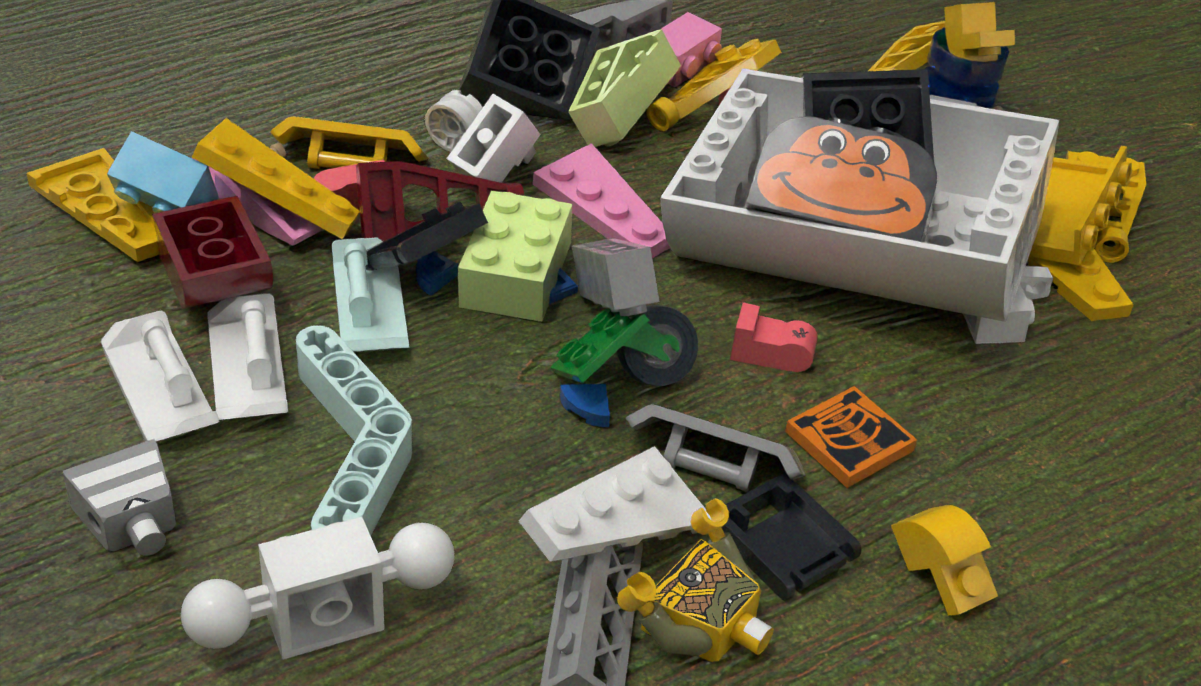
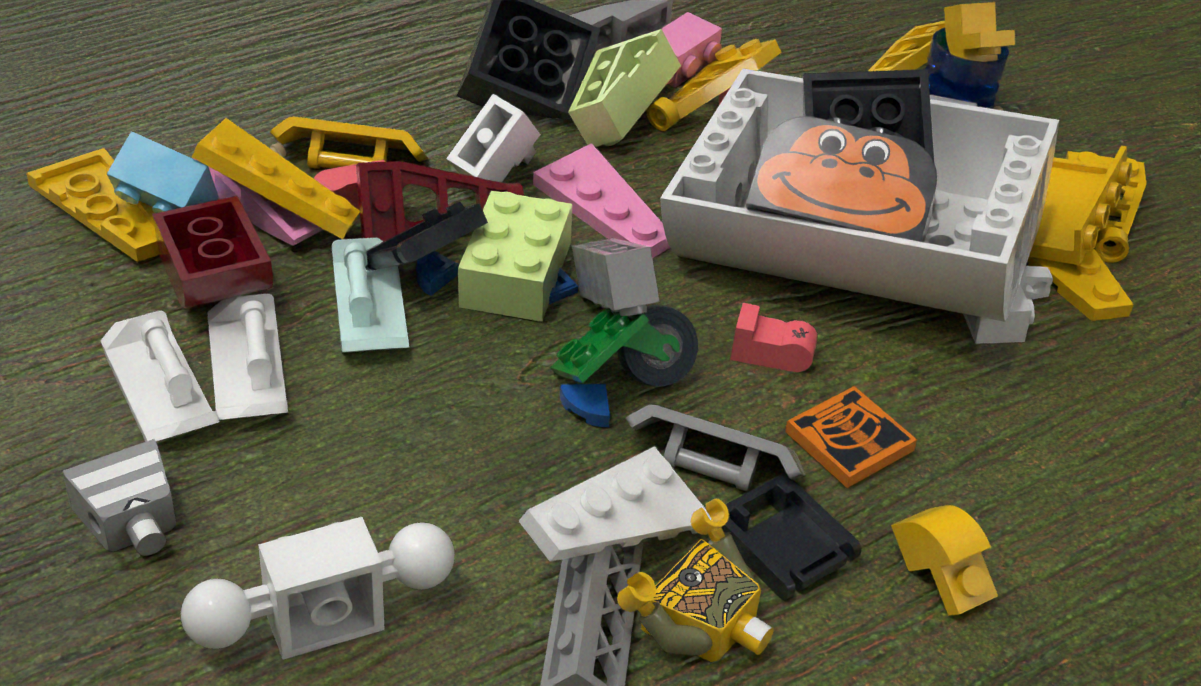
(368, 416): light aqua beam -> none
(451, 118): white wheel -> none

